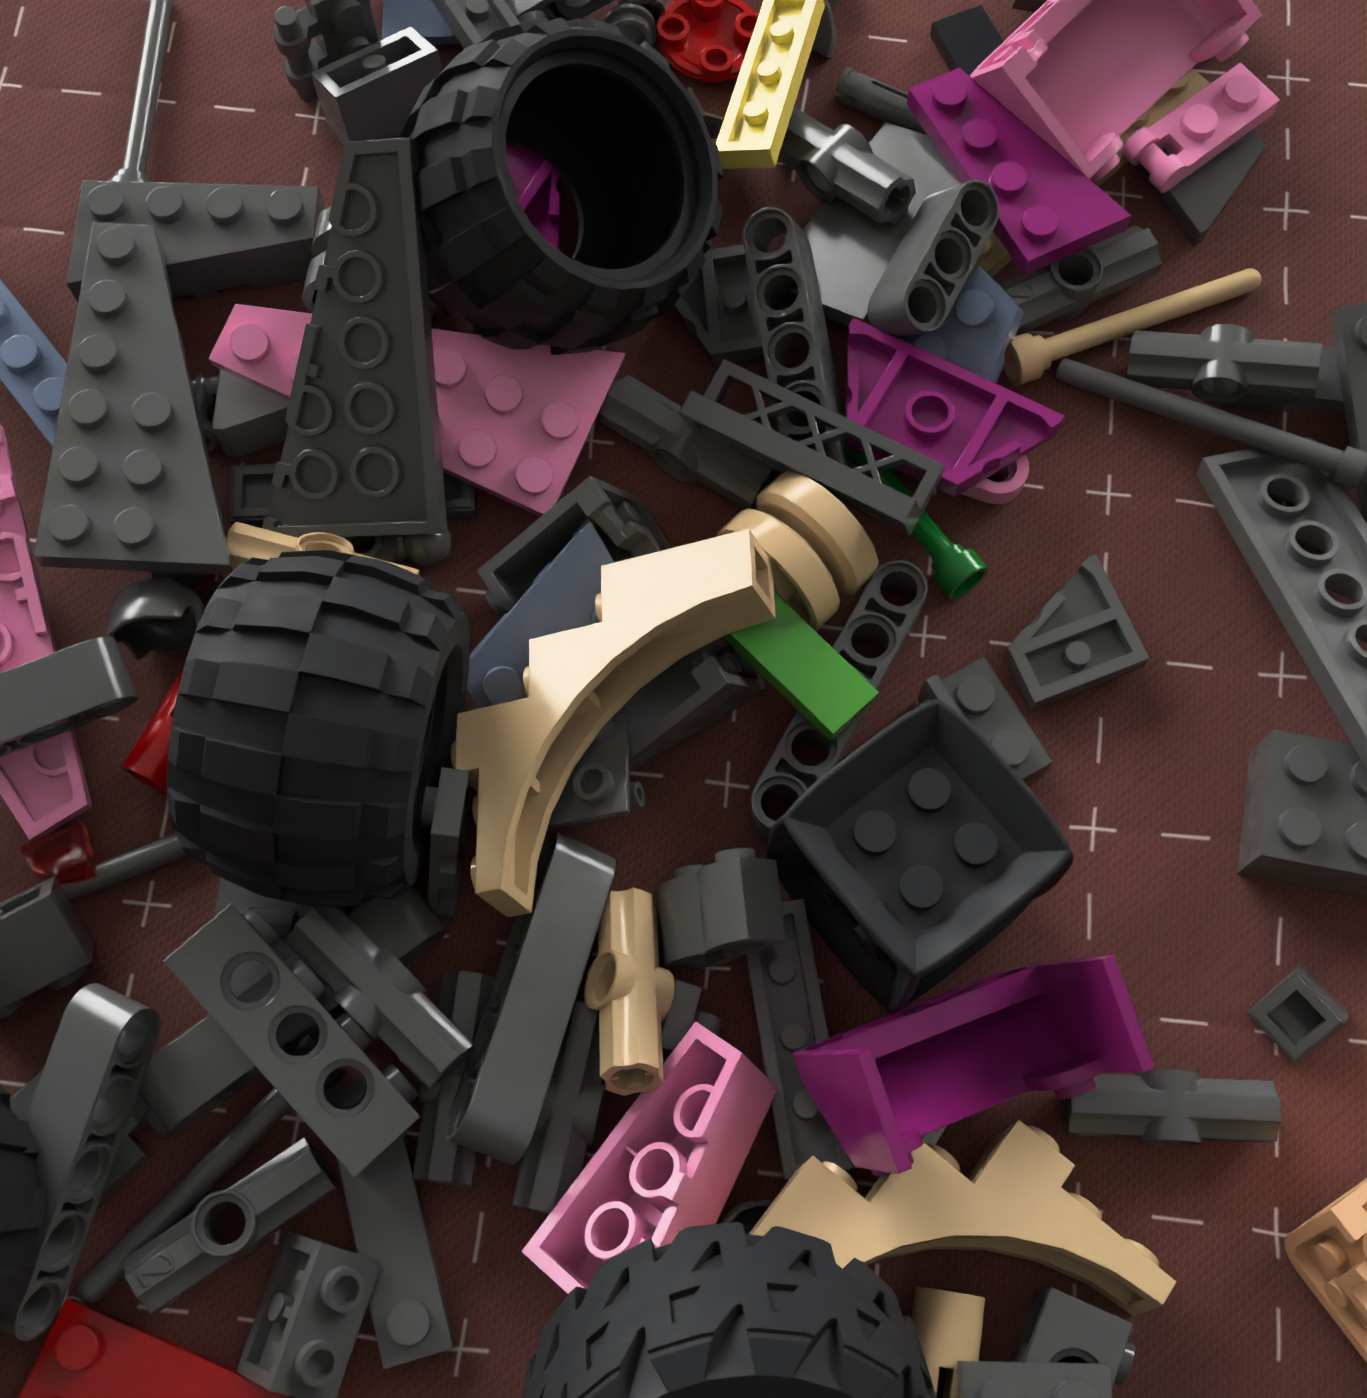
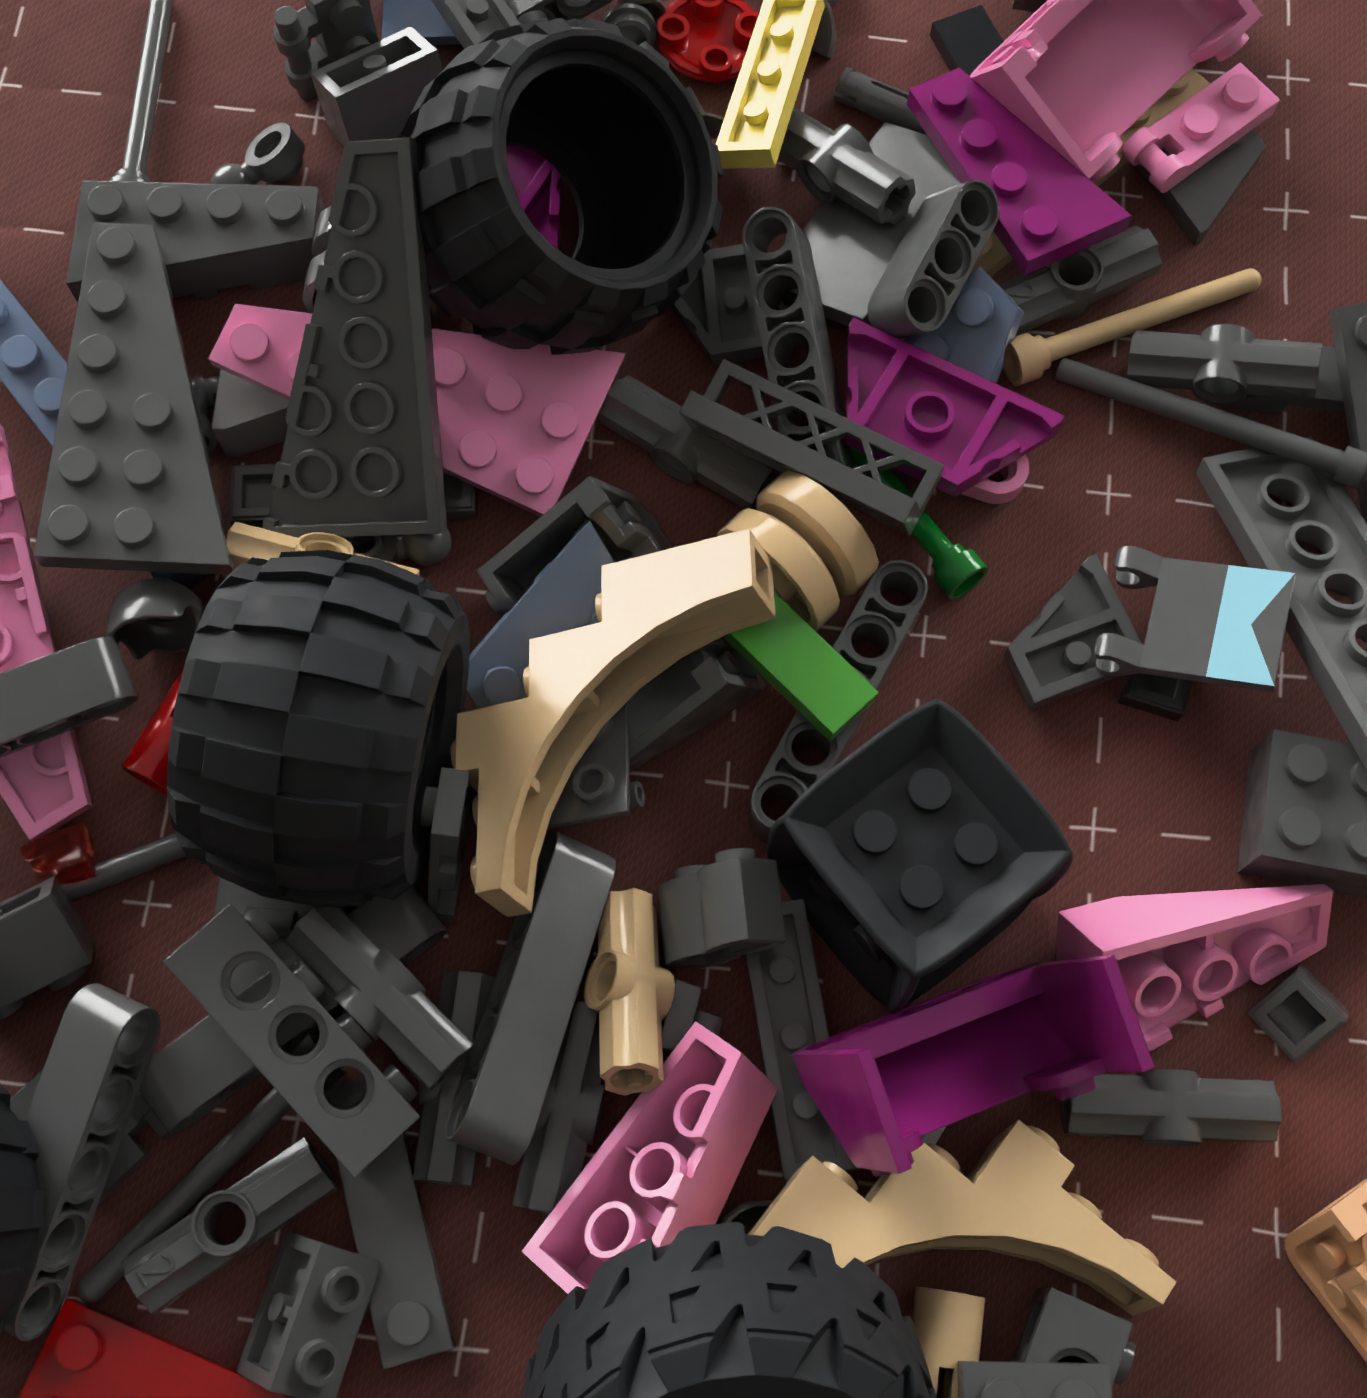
(270, 157): none -> dark grey plate
(990, 709): dark grey bracket -> none
(1156, 695): none -> pearl dark grey tile
(1196, 946): none -> bright pink wedge
(1204, 622): none -> dark grey flag

